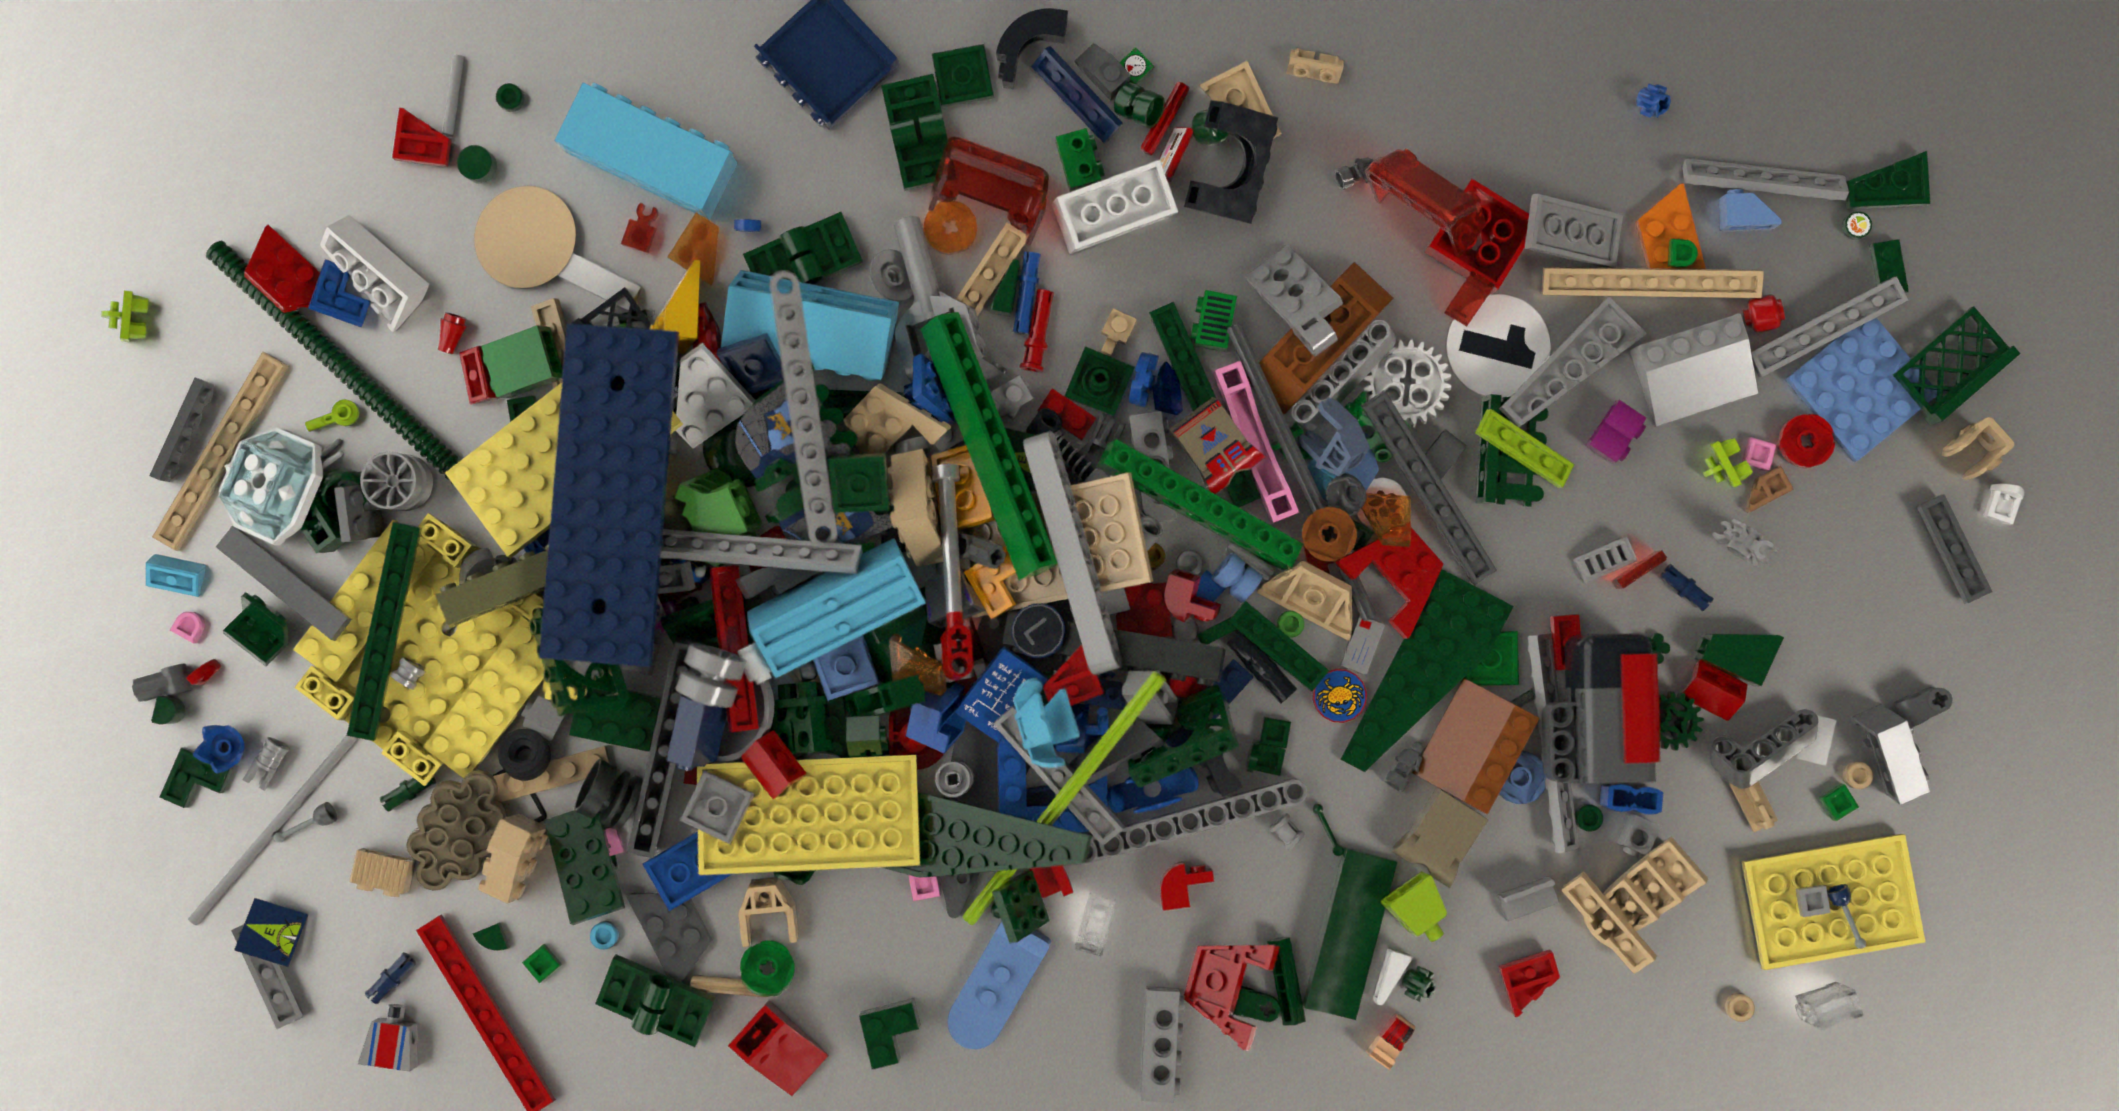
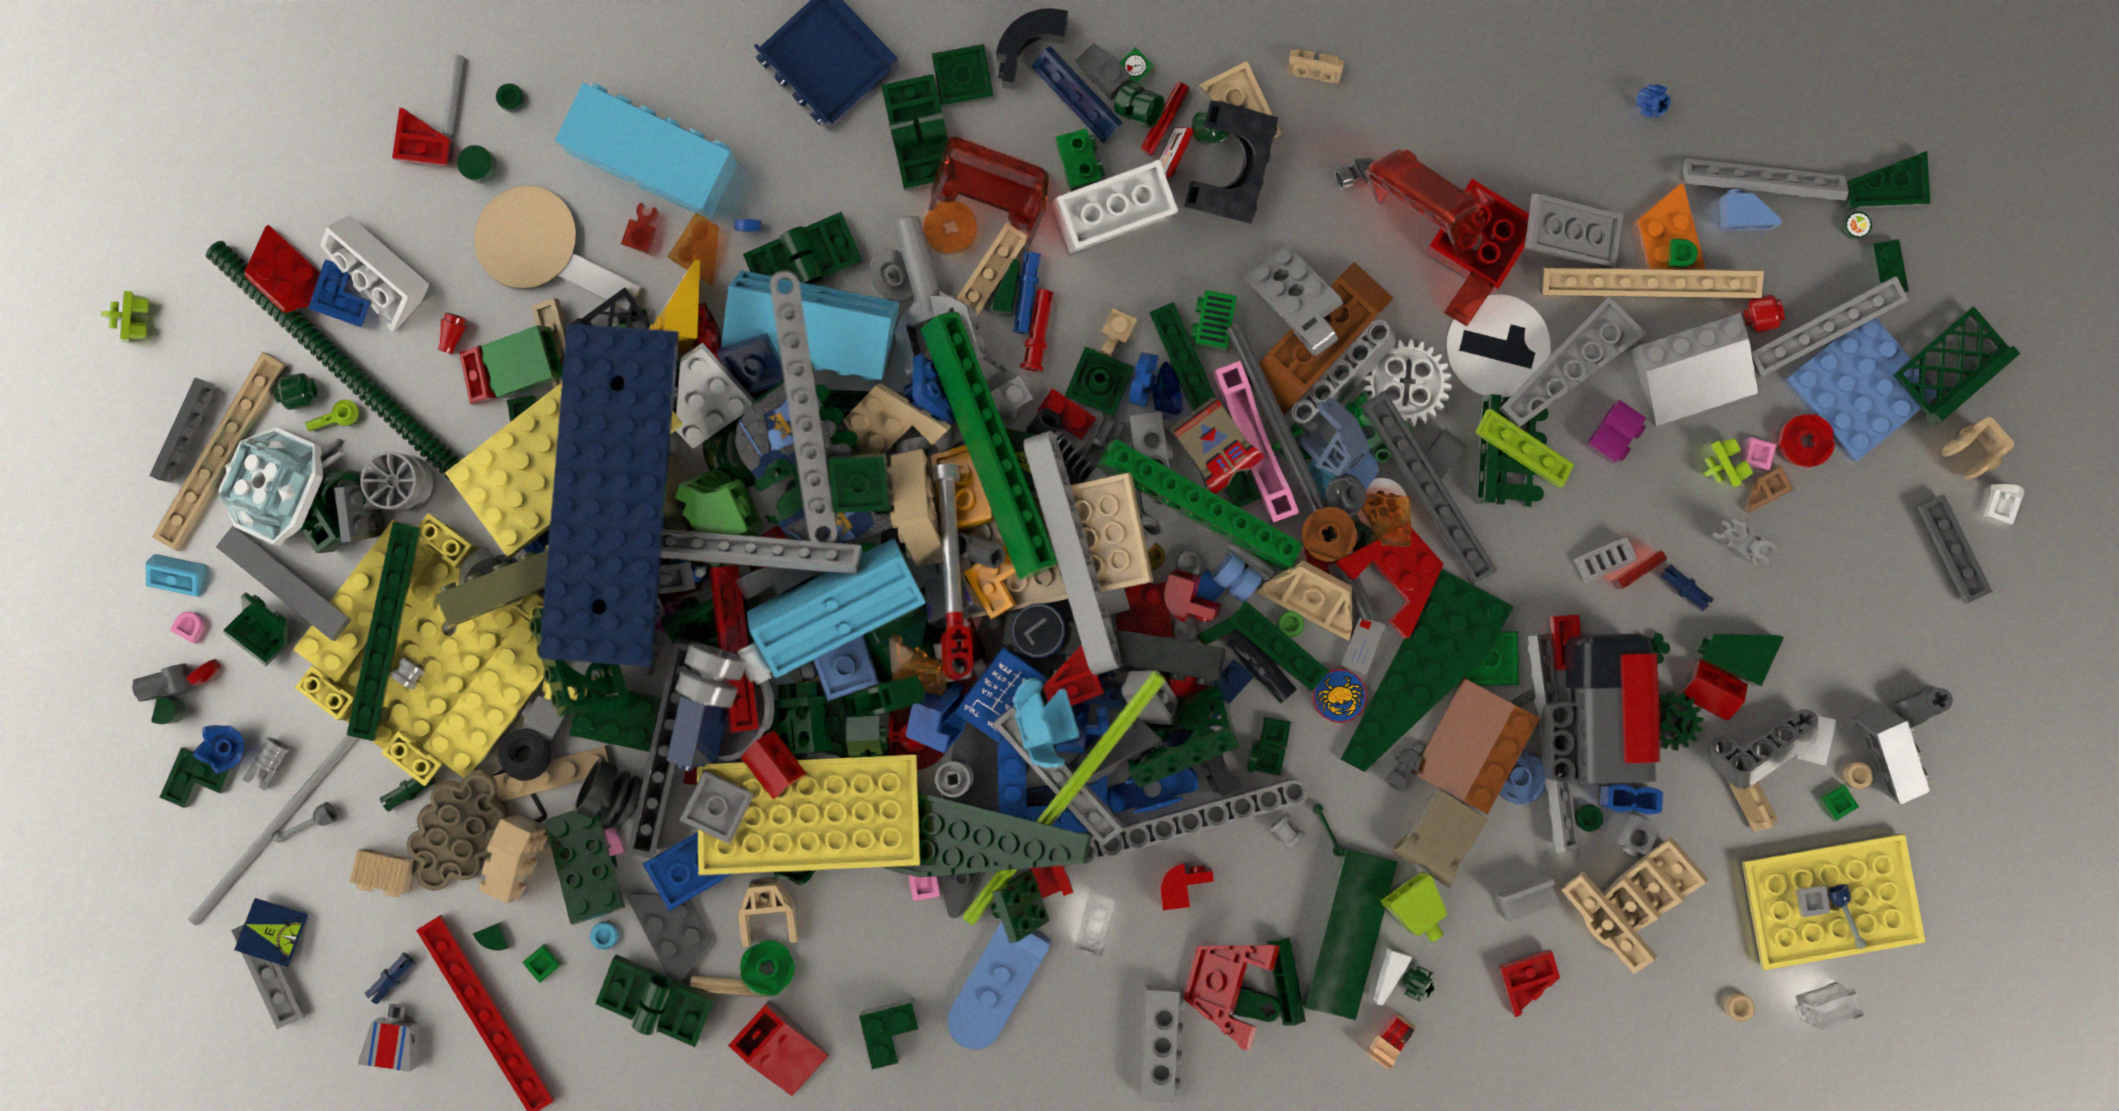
(295, 391): none -> dark green head

